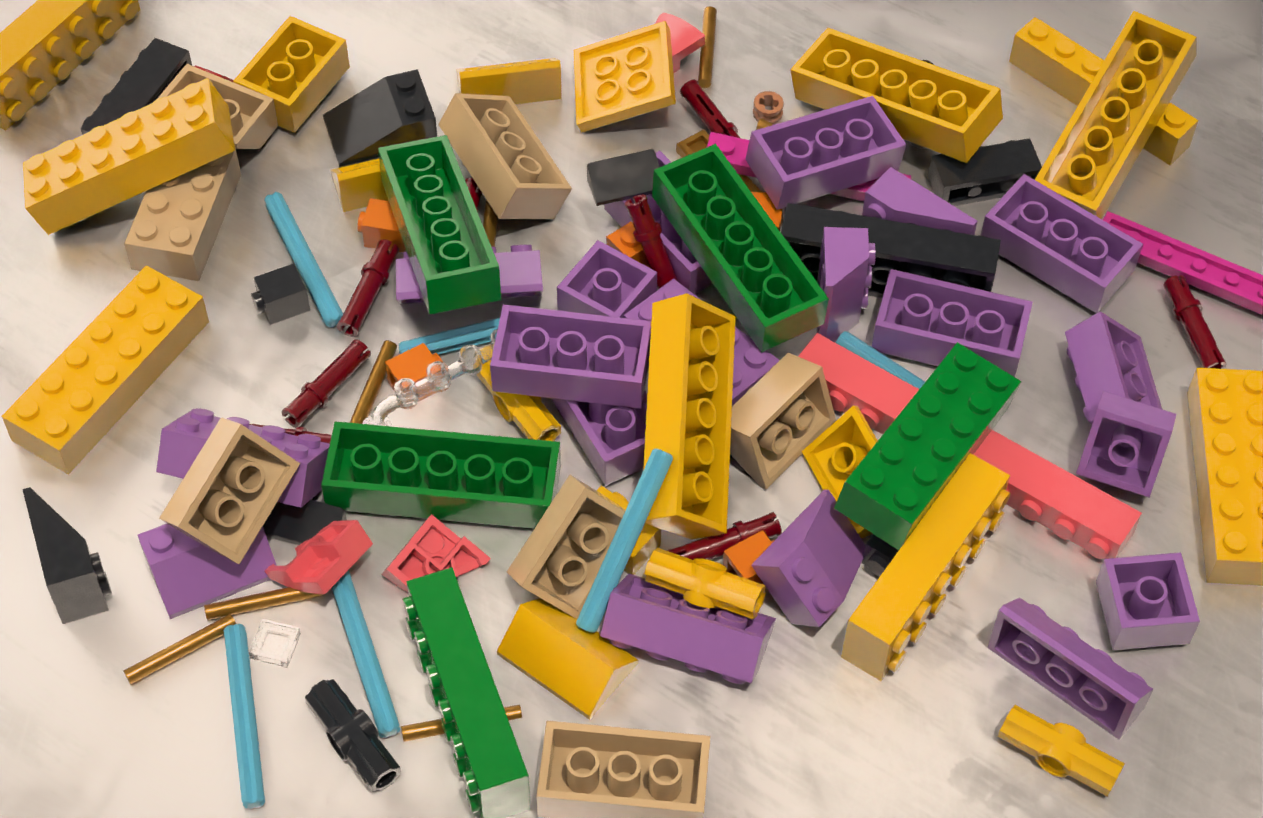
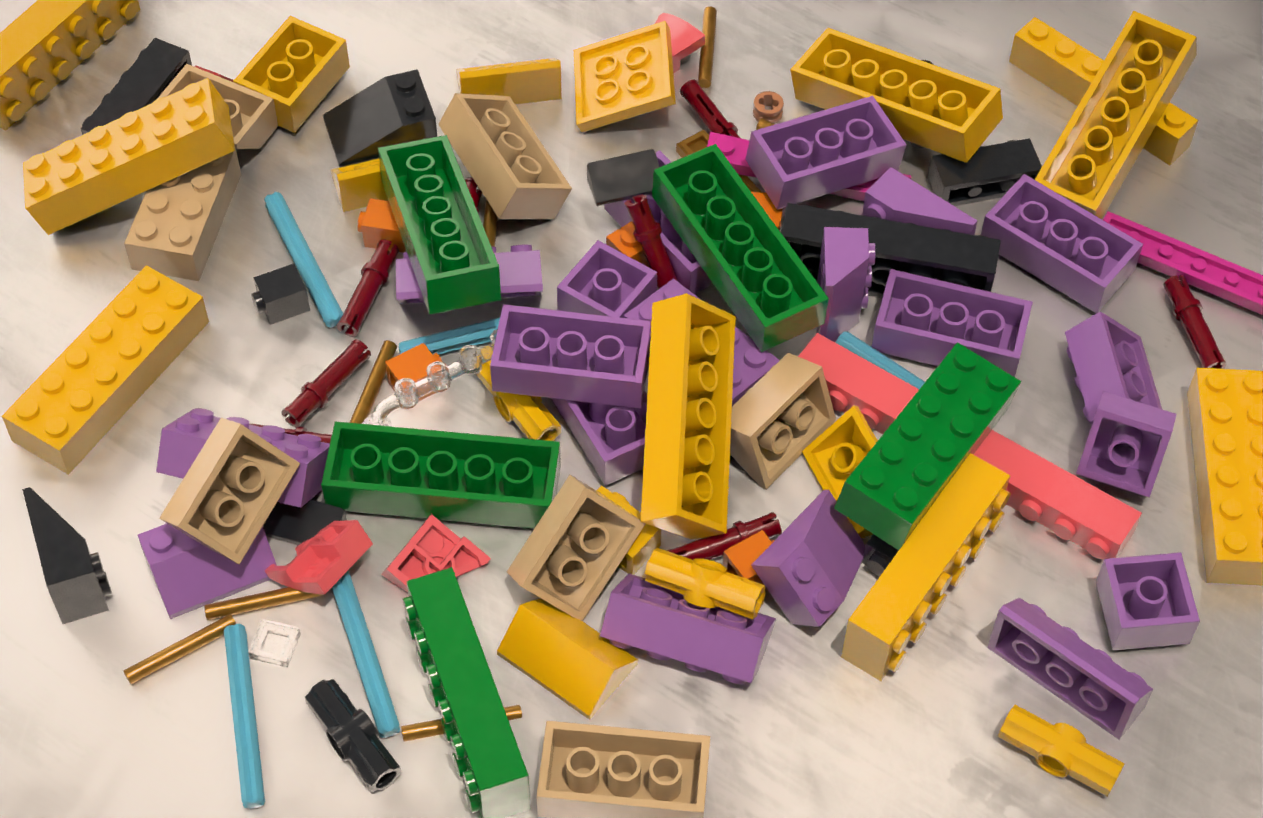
(624, 540): medium azure axle -> none

